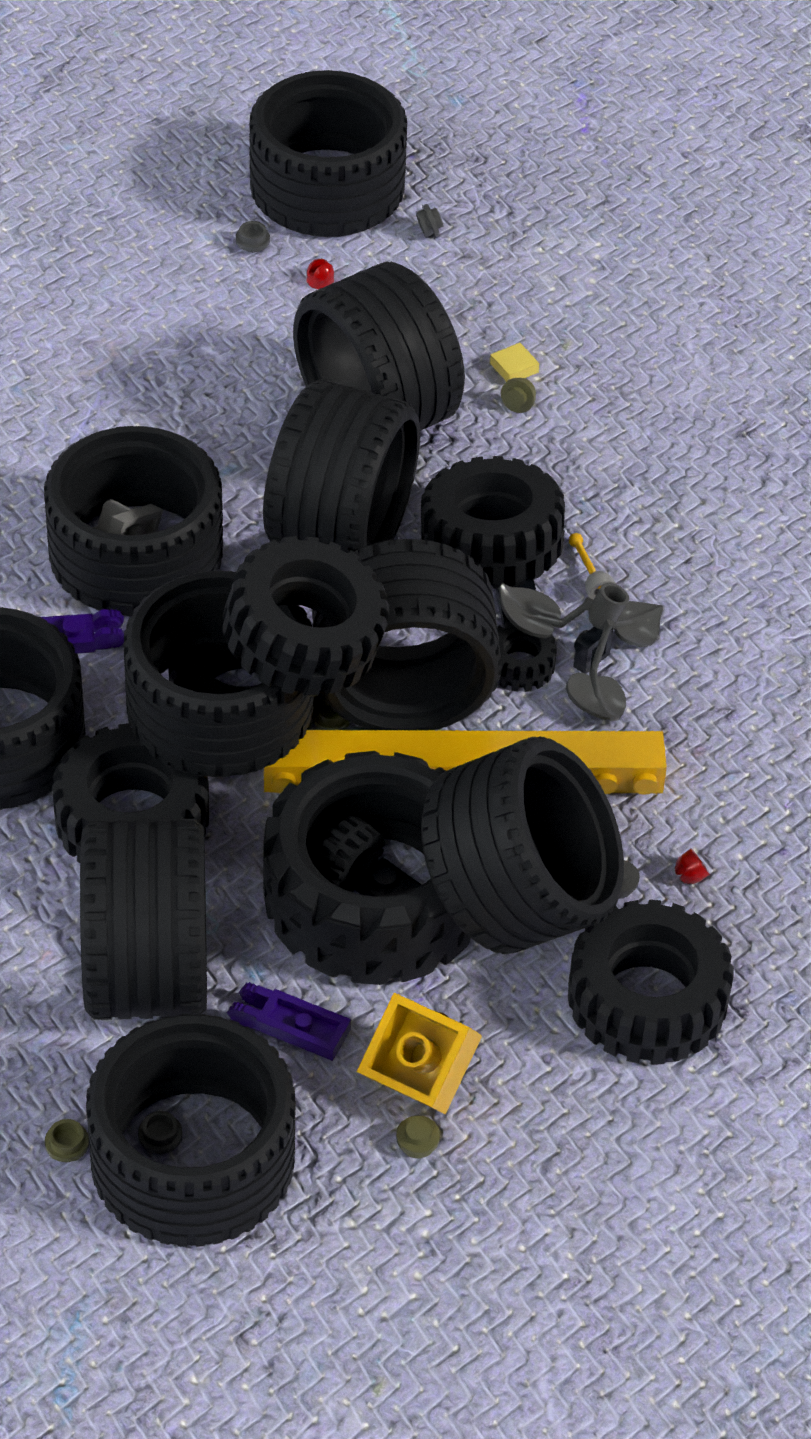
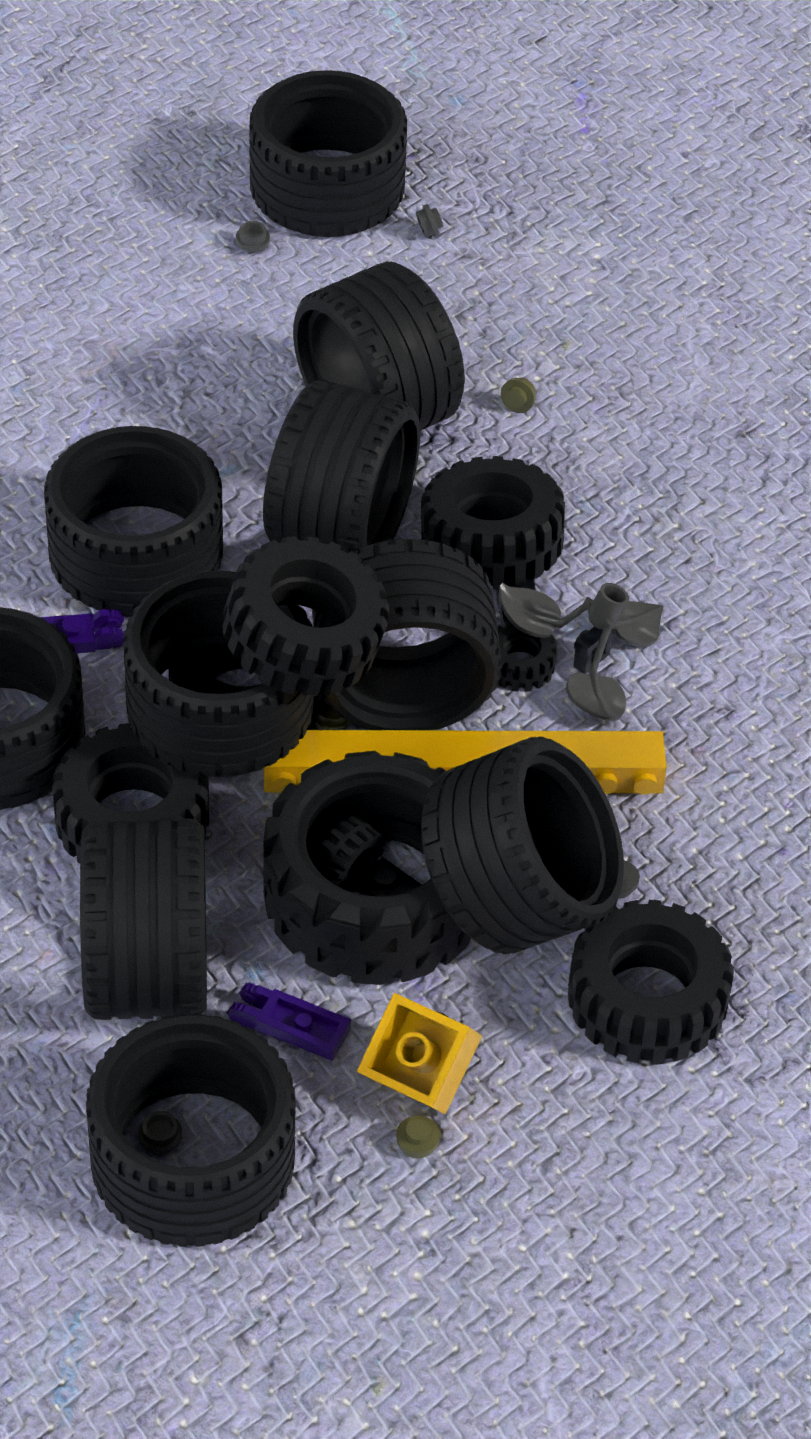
(66, 1140): olive plate -> none
(123, 520): light grey panel -> none
(320, 274): red hinge -> none
(514, 362): light yellow tile -> none
(596, 578): hinge -> none
(691, 868): red hinge -> none

